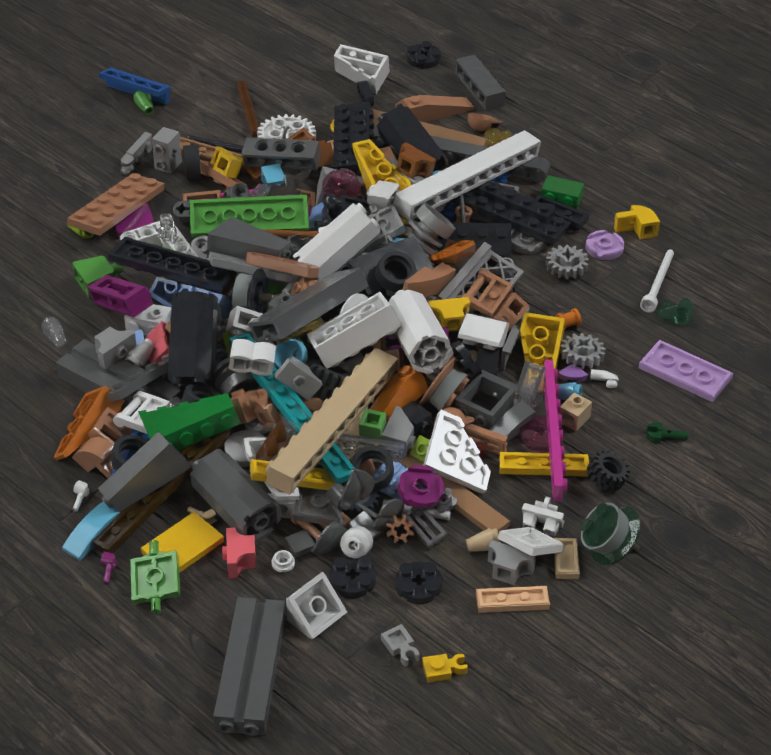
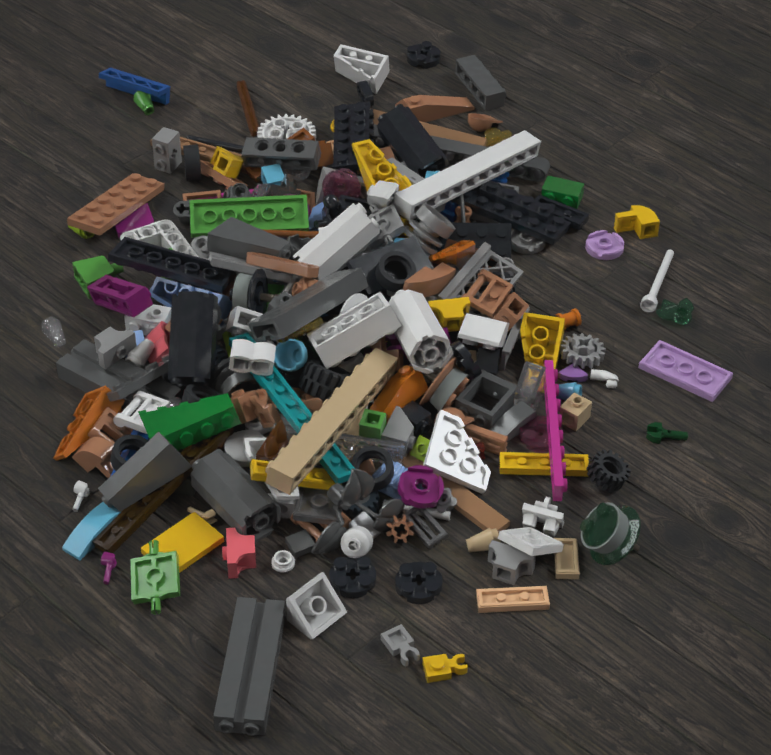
(136, 153): light grey hinge -> none
(167, 229): clear cone -> none
(298, 377): light grey brick -> none
(414, 162): dark orange brick -> none
(567, 261): light grey gear -> none

